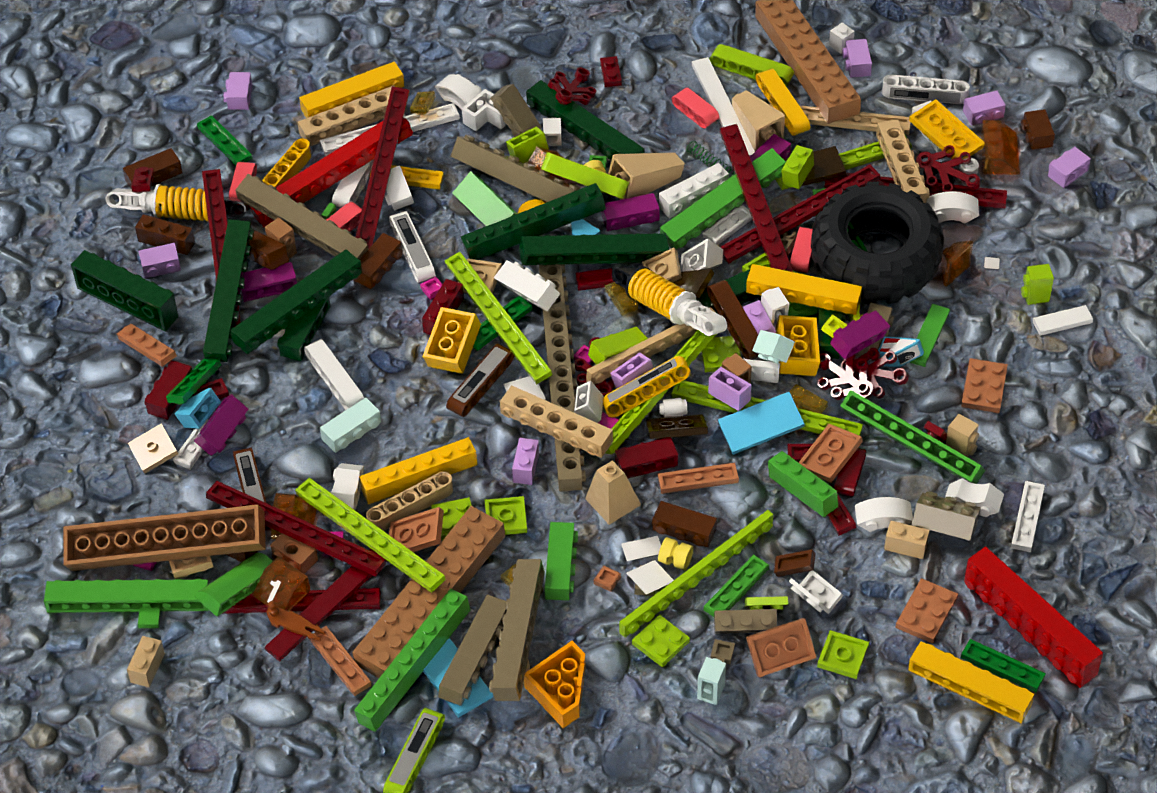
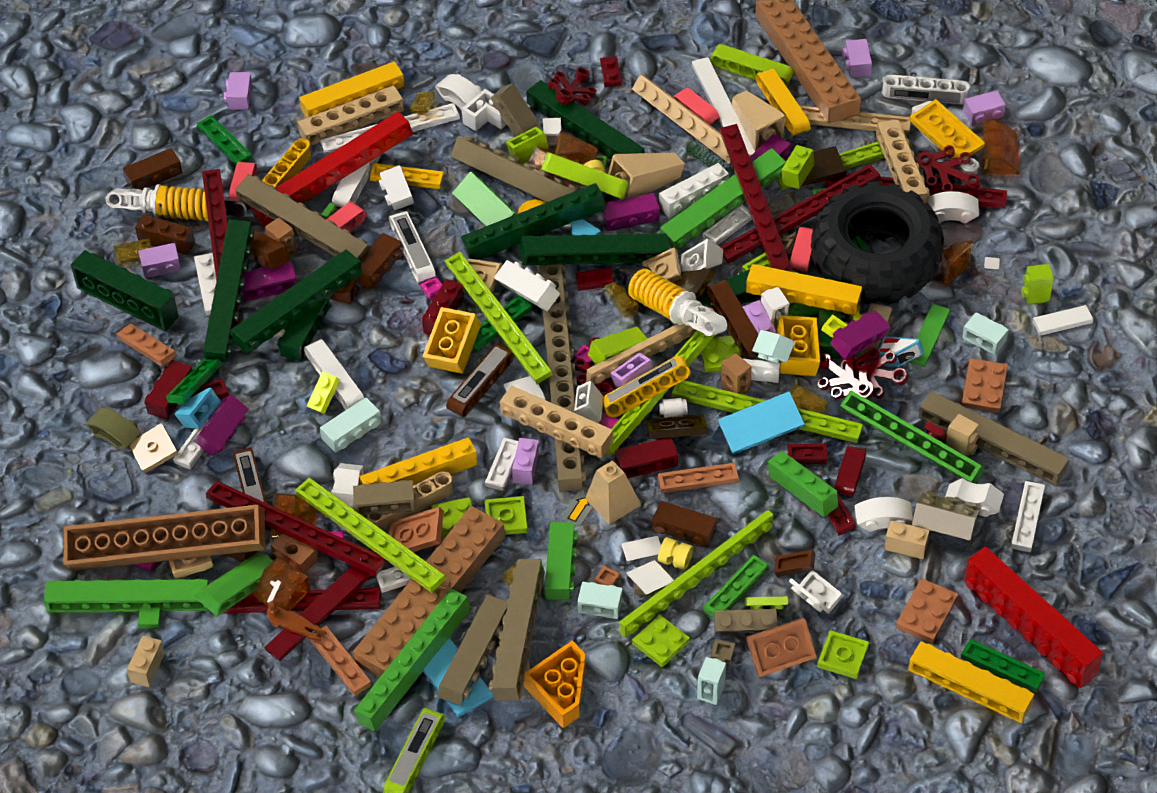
(113, 428): none -> olive brick
(130, 250): none -> clear yellow plate
(142, 179): dark red plate -> none
(207, 279): none -> white plate
(323, 392): none -> neon yellow plate
(345, 294): none -> reddish brown brick
(382, 165): dark red plate -> none
(384, 498): none -> dark tan brick
(392, 579): none -> white plate
(502, 465): none -> white tile
(574, 149): none -> clear orange slope
(577, 509): none -> sticker
(600, 600): none -> light aqua brick
(681, 115): none -> tan plate
(729, 388): lavender brick -> none
(830, 452): nougat plate -> none
(839, 36): white brick -> none
(985, 333): none -> light aqua brick
(998, 439): none -> dark tan brick
(1038, 129): reddish brown brick -> none
(1069, 167): lavender brick -> none

